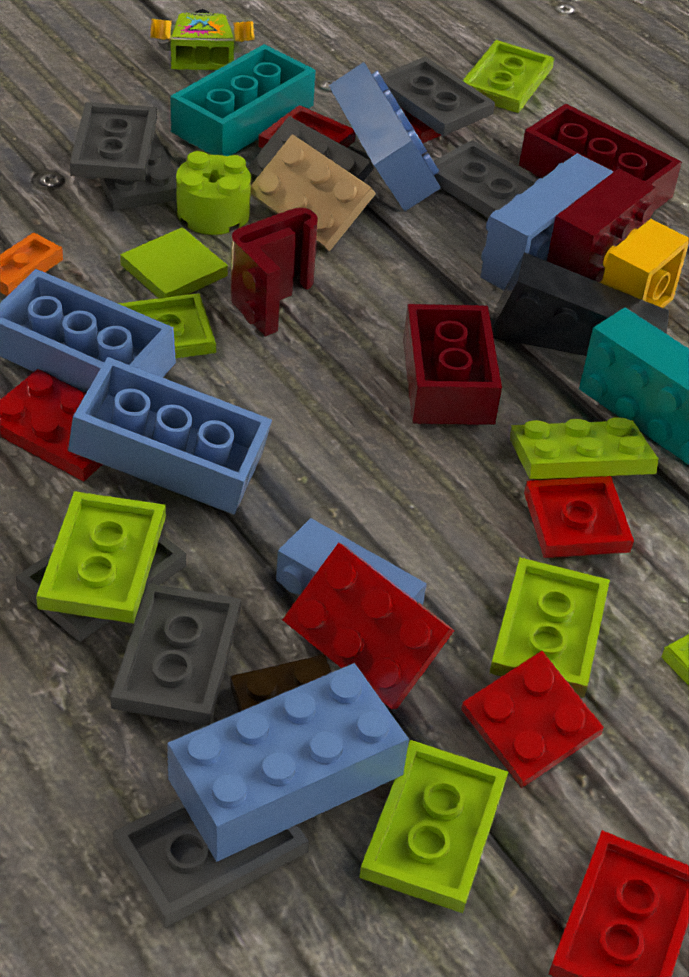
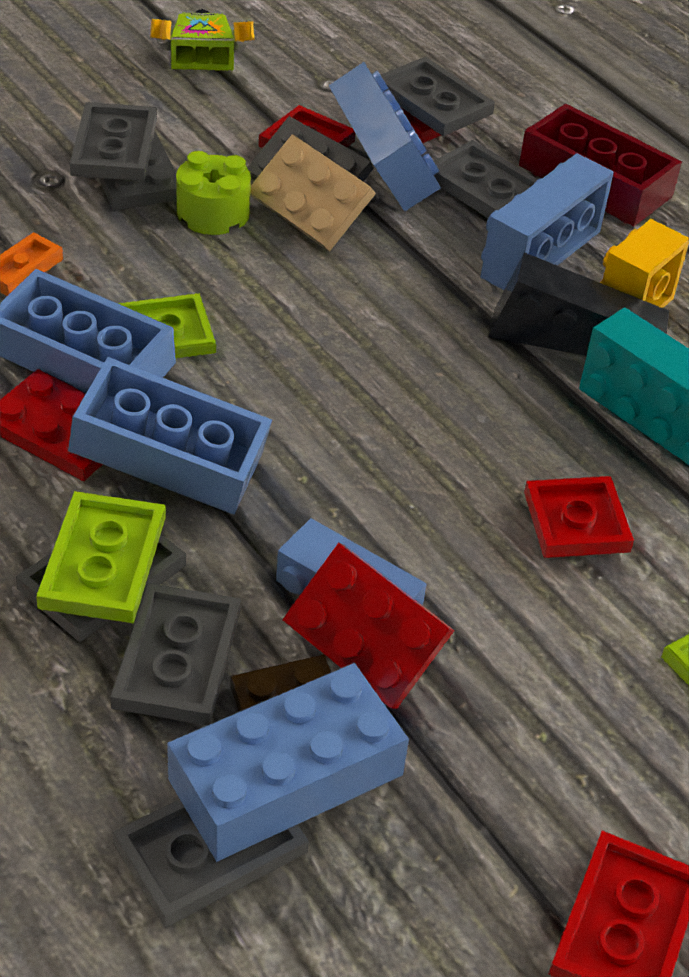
(174, 264): lime tile -> none
(241, 100): teal brick -> none
(267, 260): dark red piece -> none
(434, 826): lime plate -> none
(451, 364): dark red brick -> none
(509, 74): lime tile -> none
(532, 718): red plate -> none
(554, 614): lime plate -> none
(582, 449): lime plate -> none
(598, 222): dark red brick -> none

